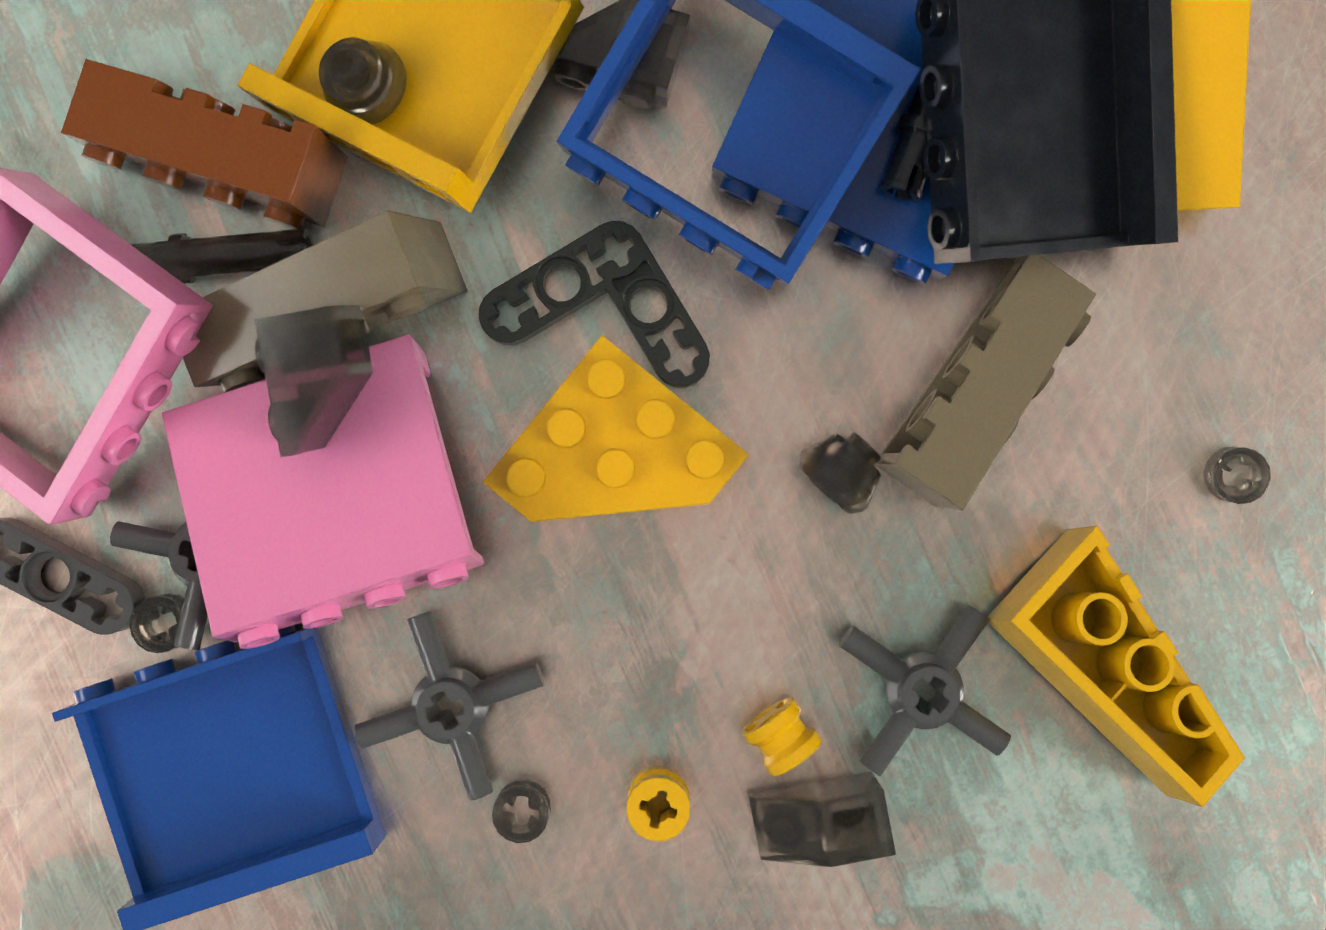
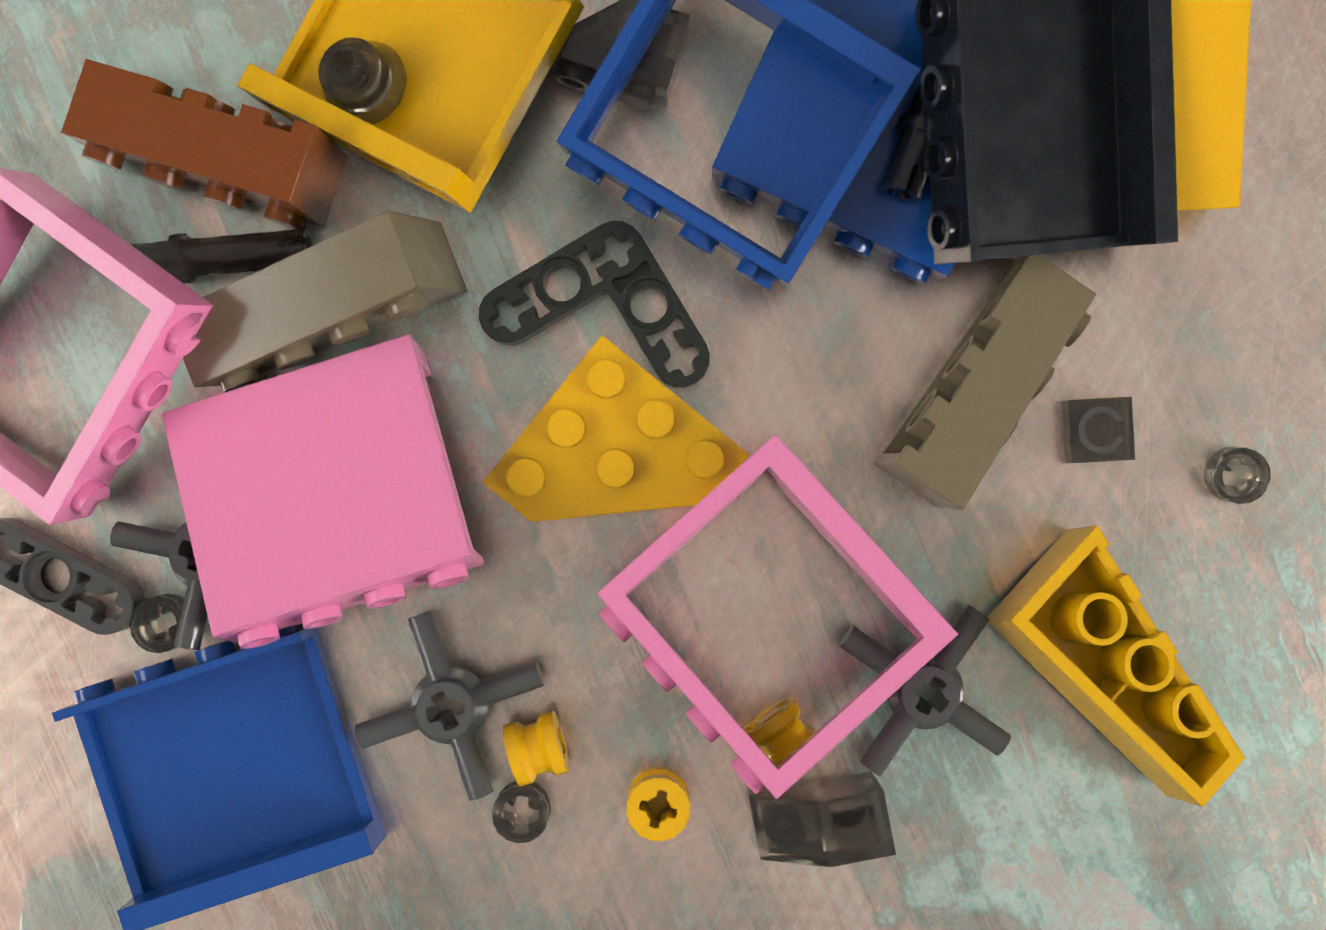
(312, 372): clear smoke slope -> none
(536, 748): none -> yellow wheel
(843, 470): clear smoke cone -> none
(853, 546): none -> bright pink window
(1098, 430): none -> clear smoke tile

